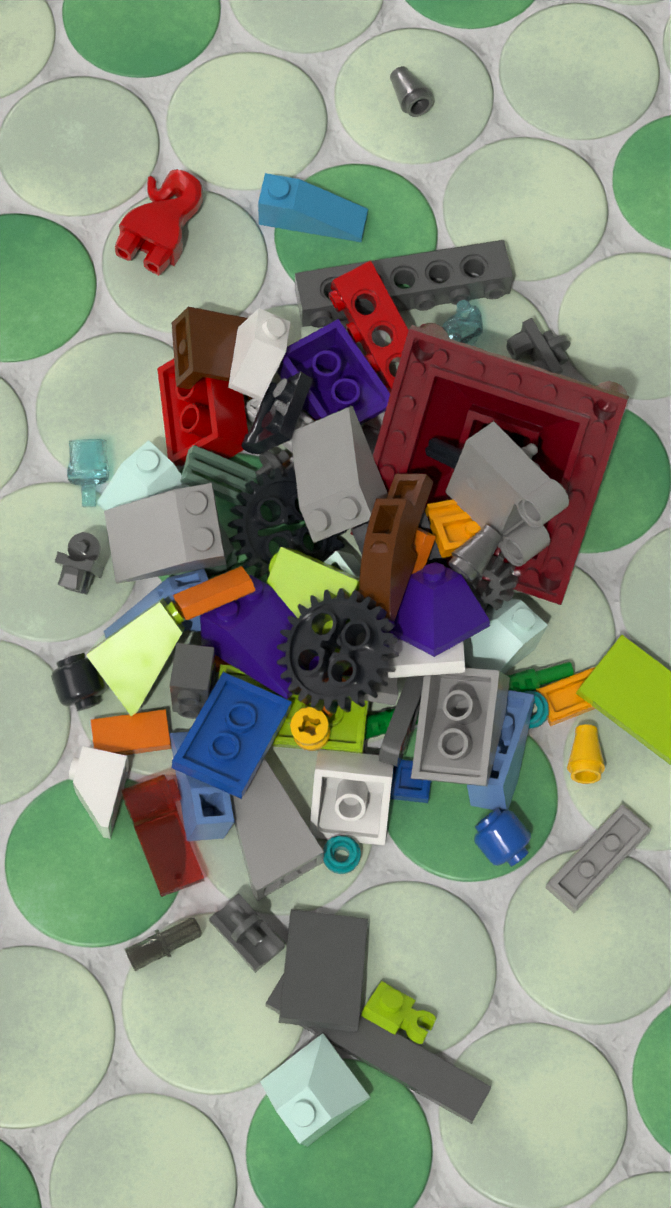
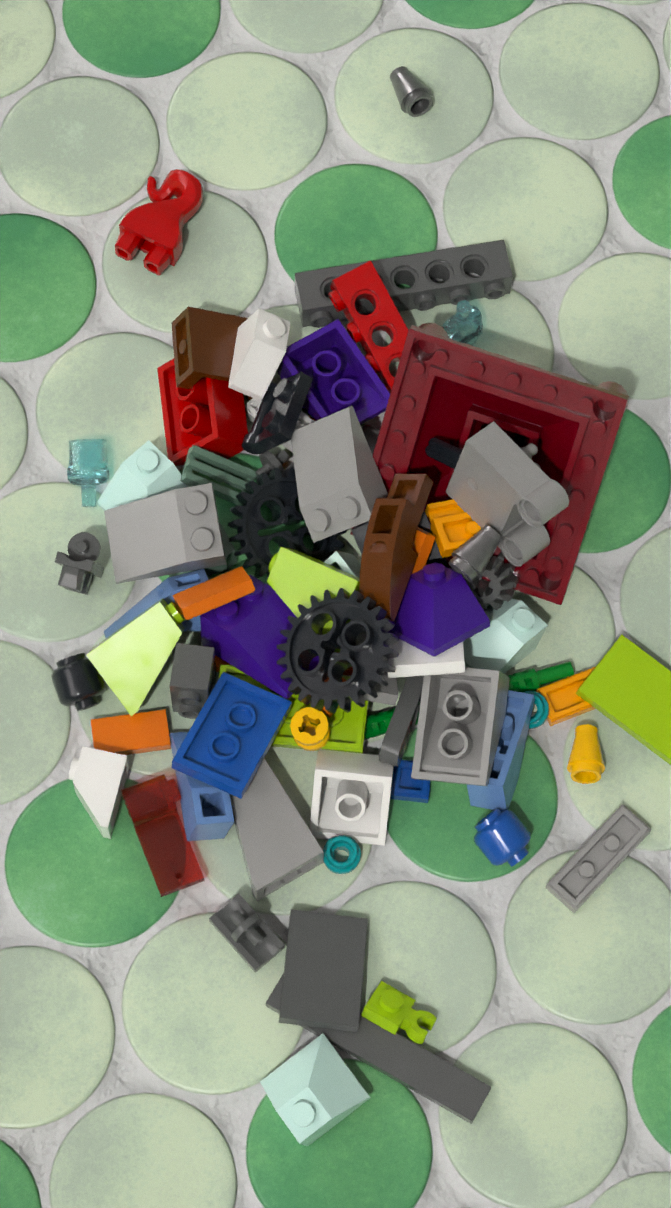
(162, 943): clear smoke axle -> none
(309, 209): dark azure slope -> none
(543, 349): dark grey hips -> none

